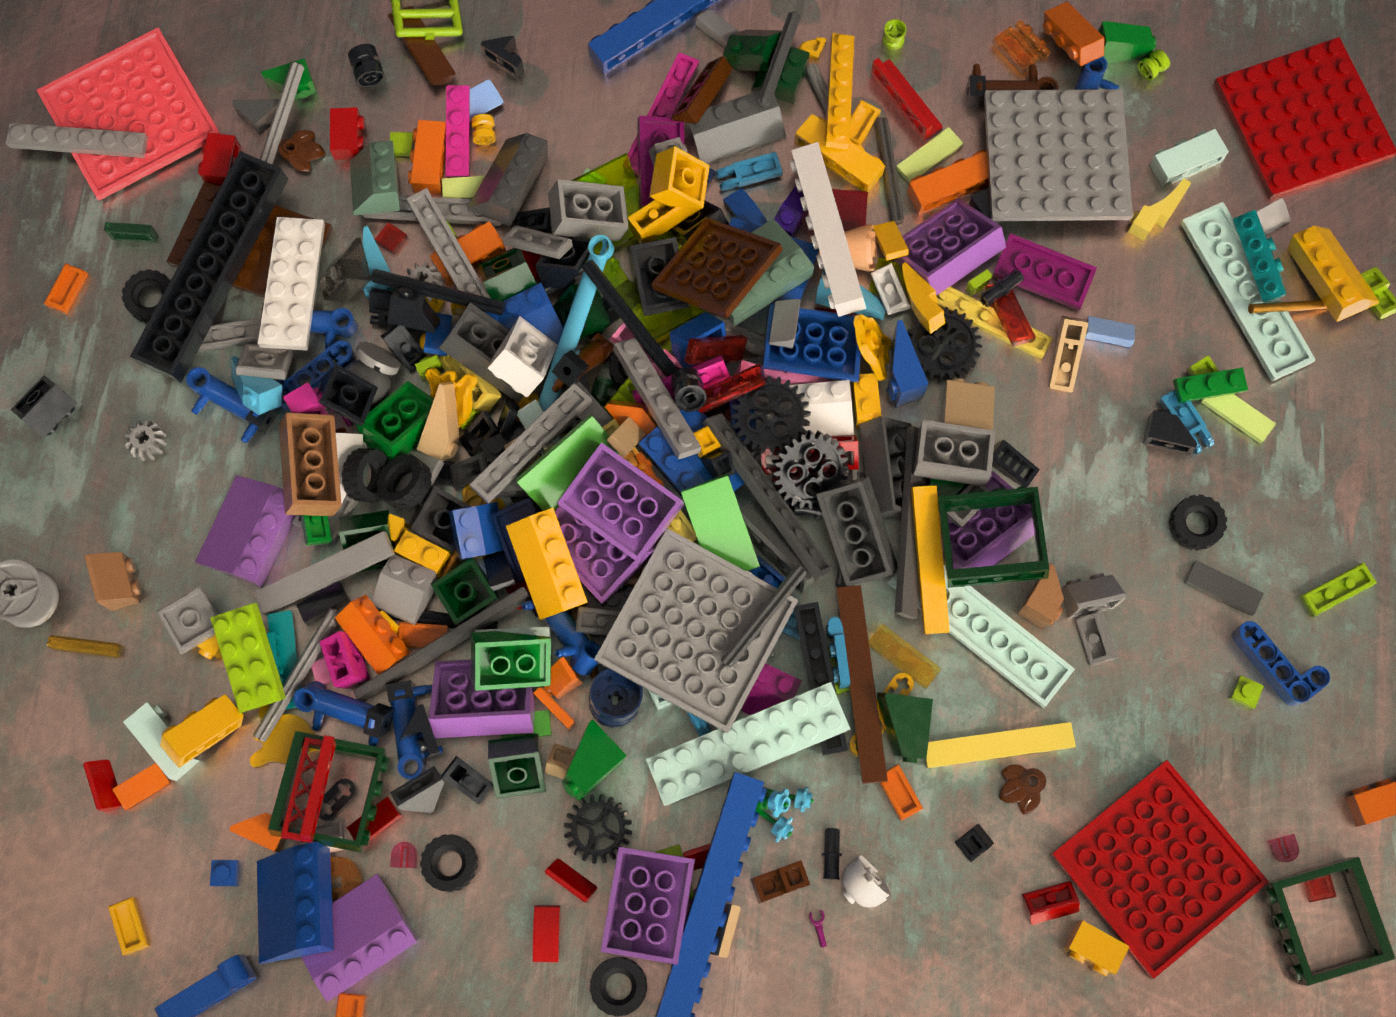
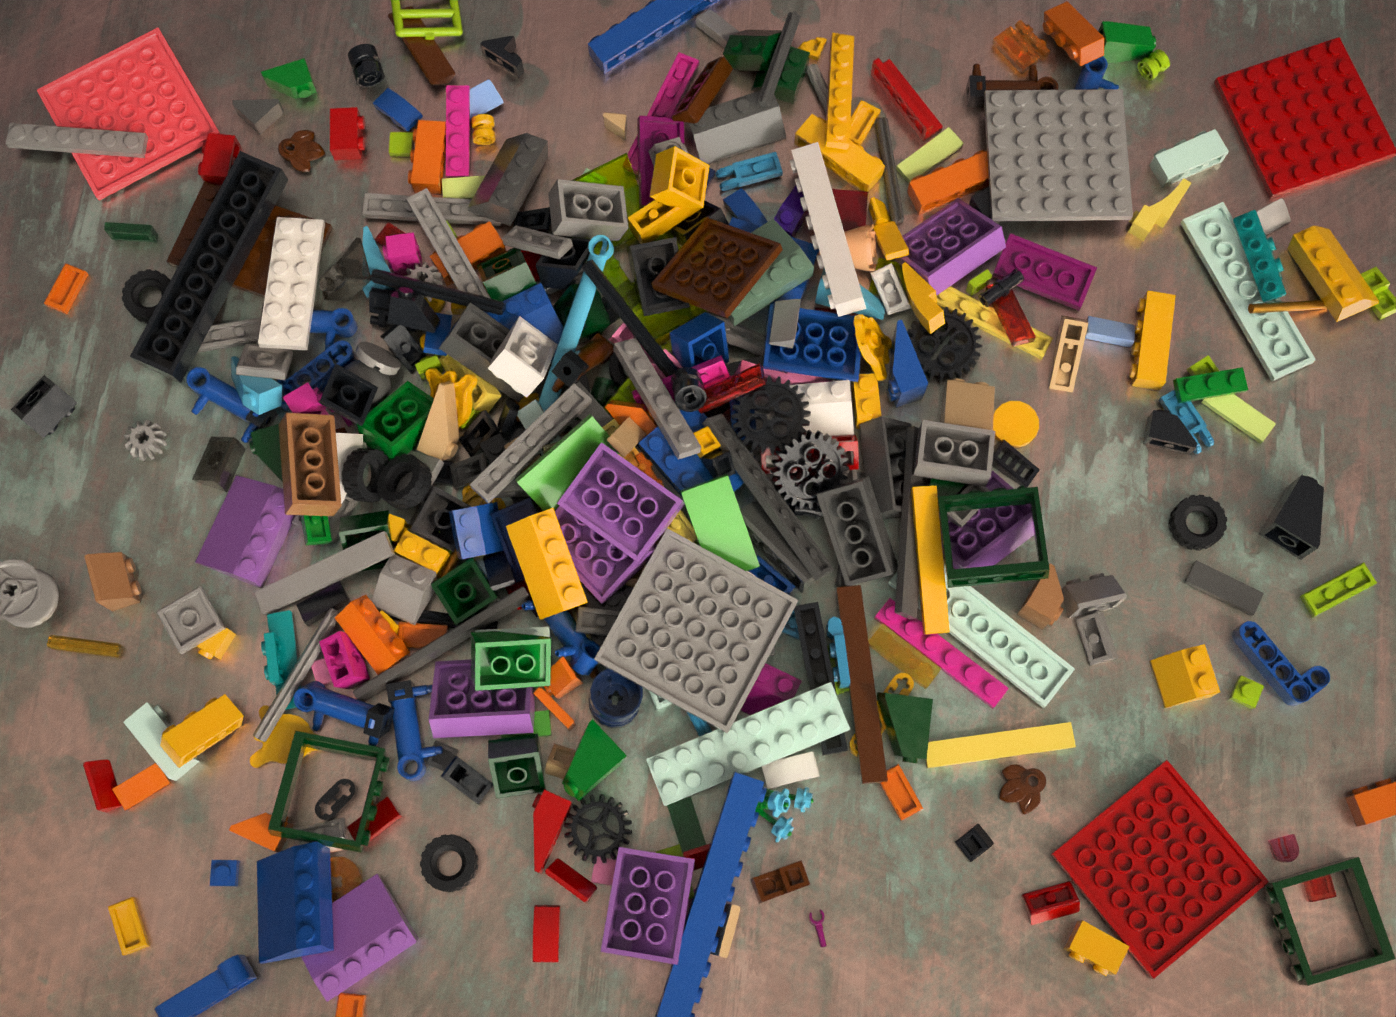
(219, 462): none -> clear smoke slope
(248, 657): lime plate -> none
(266, 446): none -> dark green slope
(282, 112): light grey axle -> none
(317, 788): red fence -> none
(375, 179): sand green slope -> none
(398, 109): none -> blue slope
(402, 252): none -> dark pink brick
(404, 856): clear pink tile -> none
(420, 726): black slope -> none
(420, 792): dark grey slope -> none
(442, 761): none -> dark grey tile
(548, 822): none -> red slope
(598, 986): black tyre -> none
(603, 872): none -> bright pink tile
(616, 123): none -> tan slope
(686, 824): none -> clear green tile
(705, 349): clear red tile -> none
(763, 616): dark grey axle -> none
(790, 770): none -> white slope
(831, 854): black axle -> none
(863, 884): white cylinder -> none
(878, 211): none -> yellow slope
(894, 34): lime wheel -> none
(944, 655): none -> dark pink plate
(1015, 423): none -> yellow tile
(1153, 340): none -> yellow brick
(1185, 676): none -> yellow slope
(1297, 518): none -> black slope

